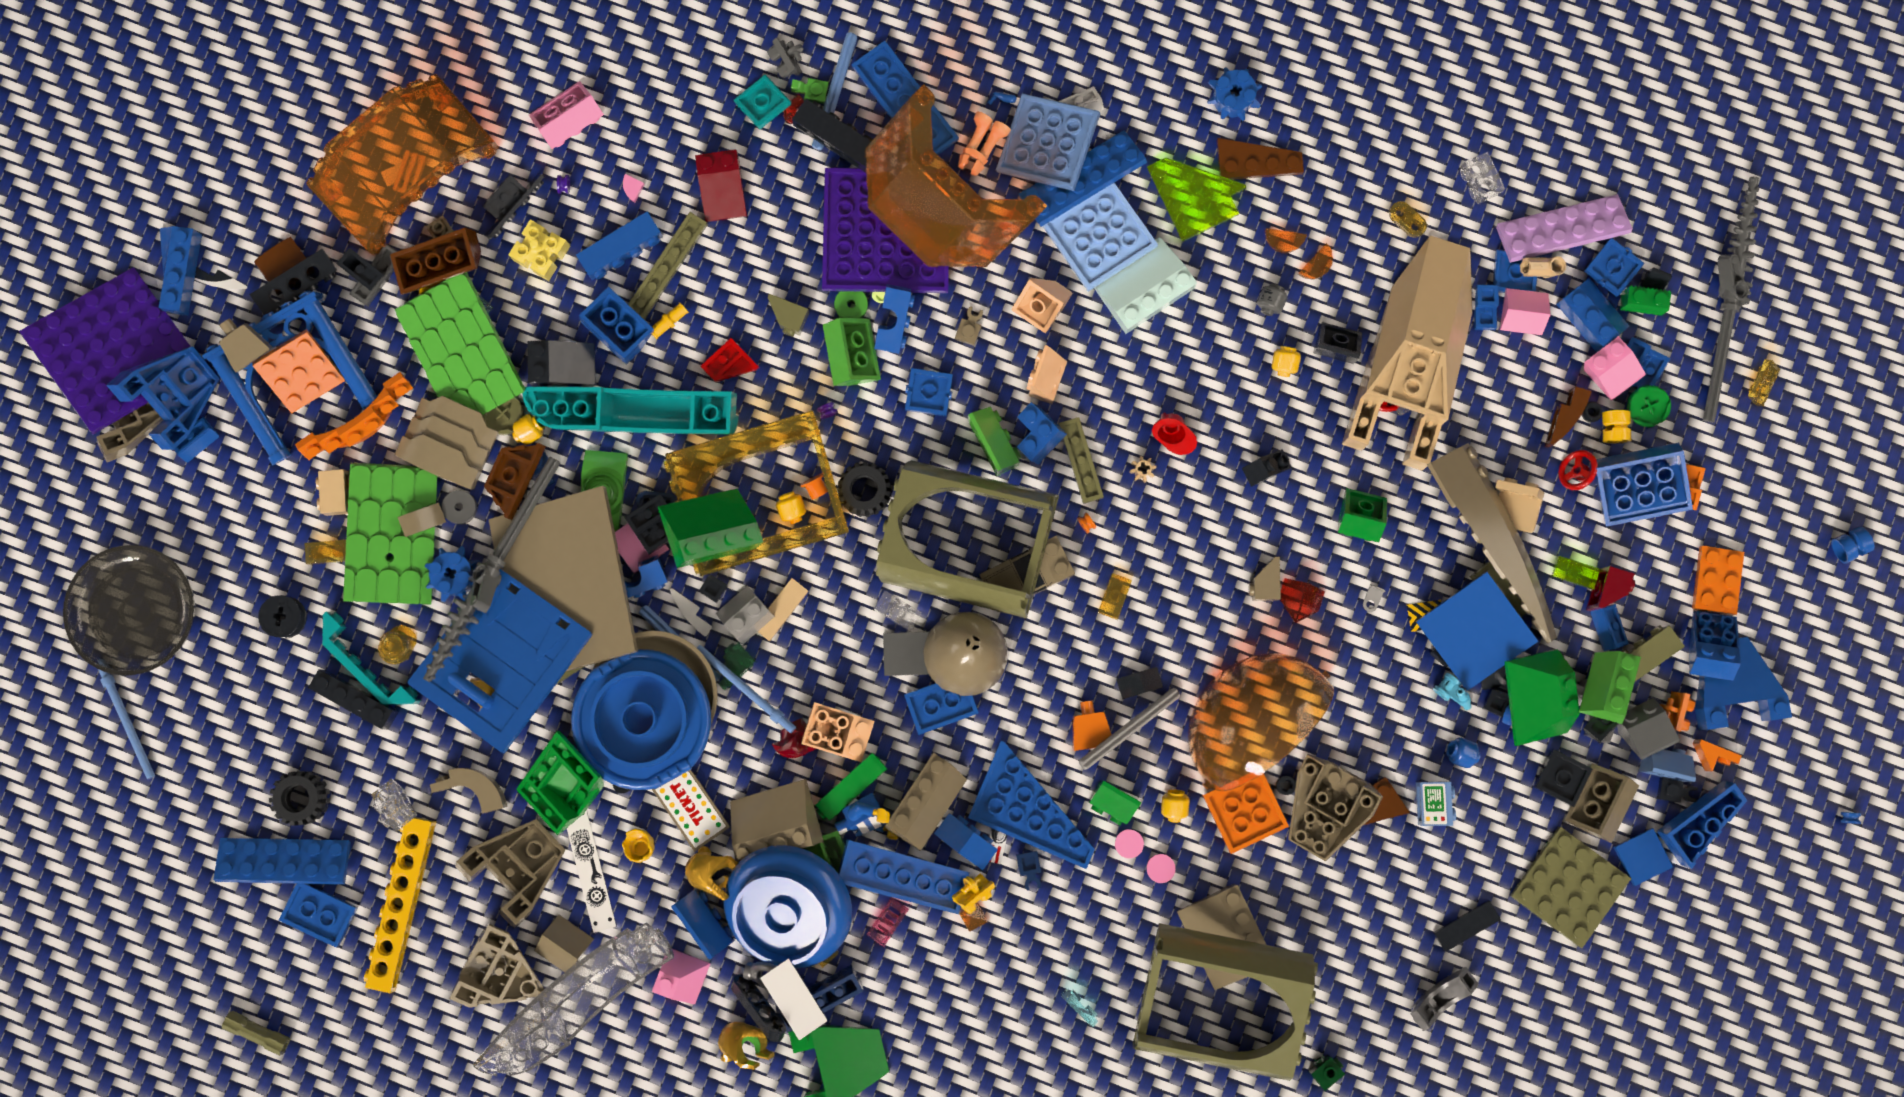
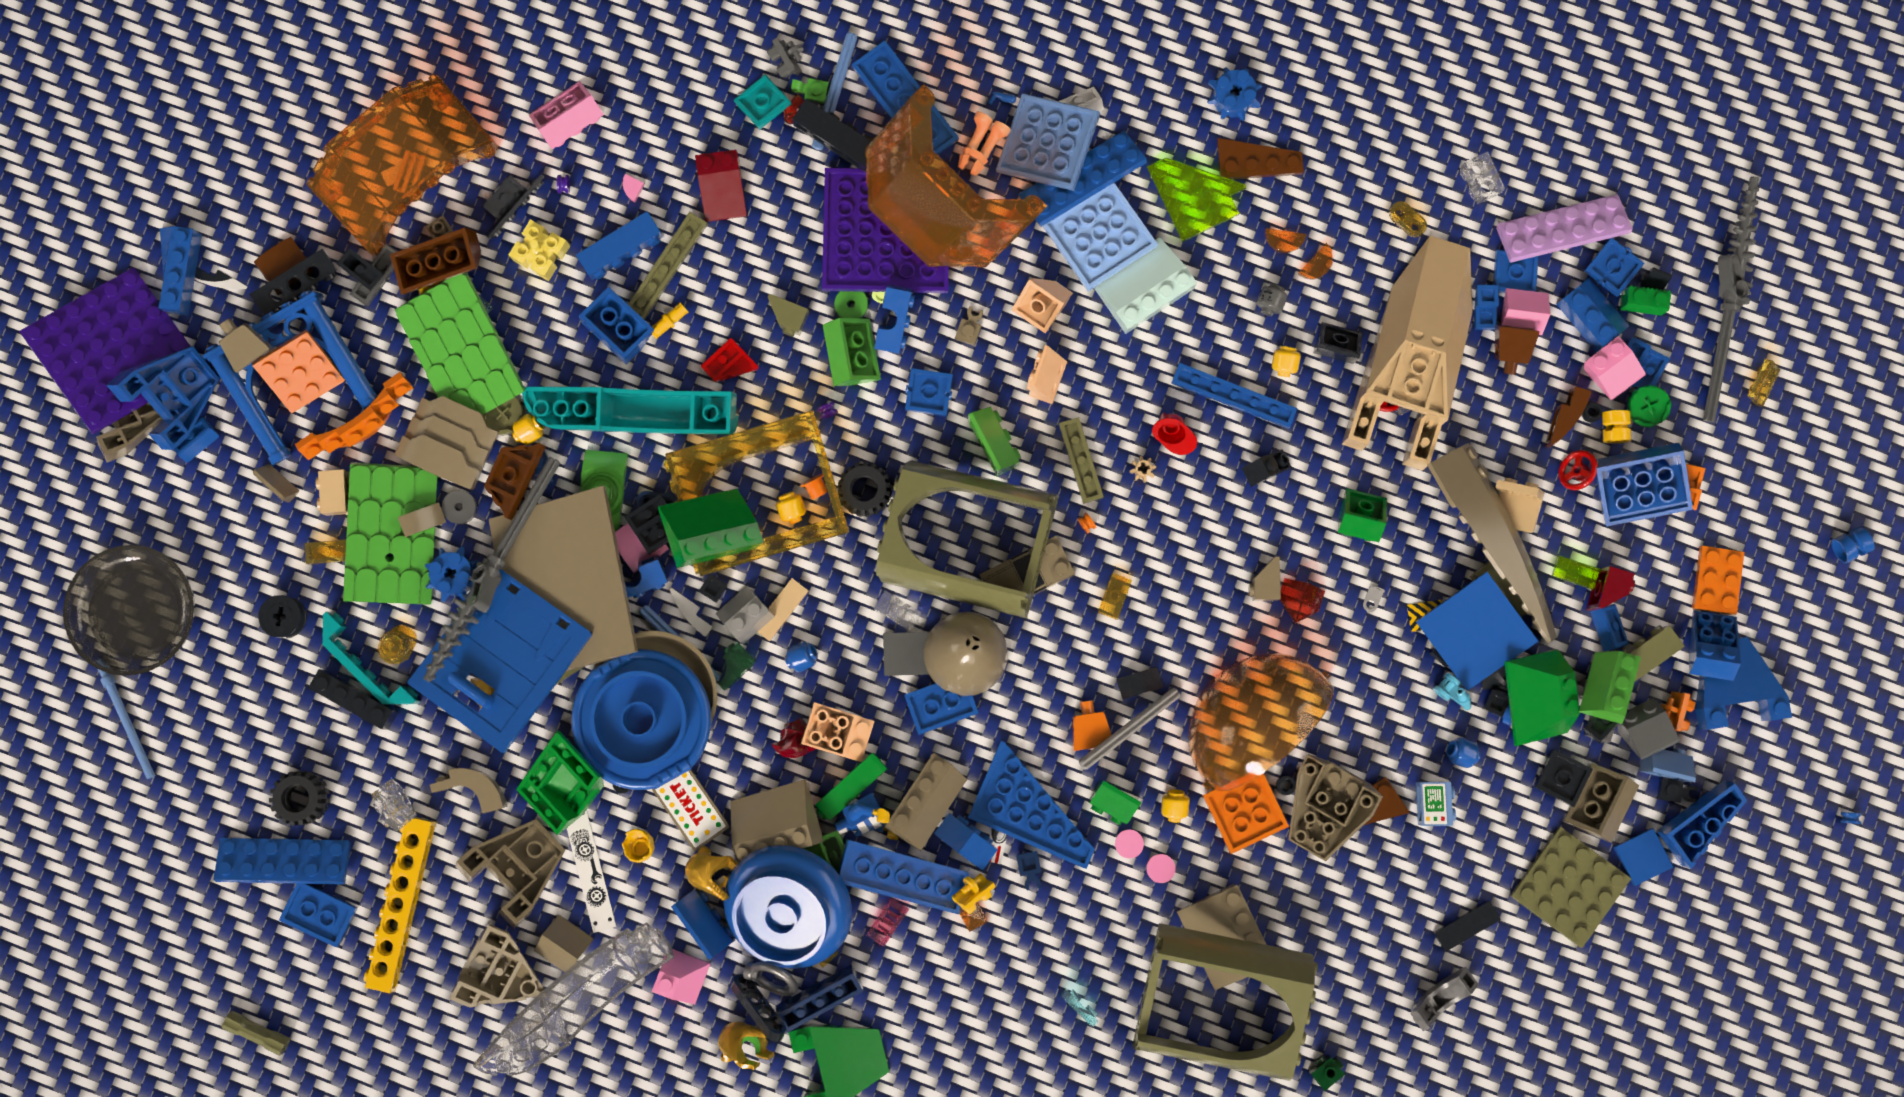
(276, 482): none -> dark tan slope
(561, 363): black slope -> none
(776, 715): medium blue bar -> none
(793, 999): white sticker -> none
(801, 656): none -> blue head
(1043, 436): blue brick -> none
(1234, 395): none -> blue plate
(1514, 346): none -> reddish brown torso
(1542, 267): tan piece -> none
(1709, 753): orange slope -> none

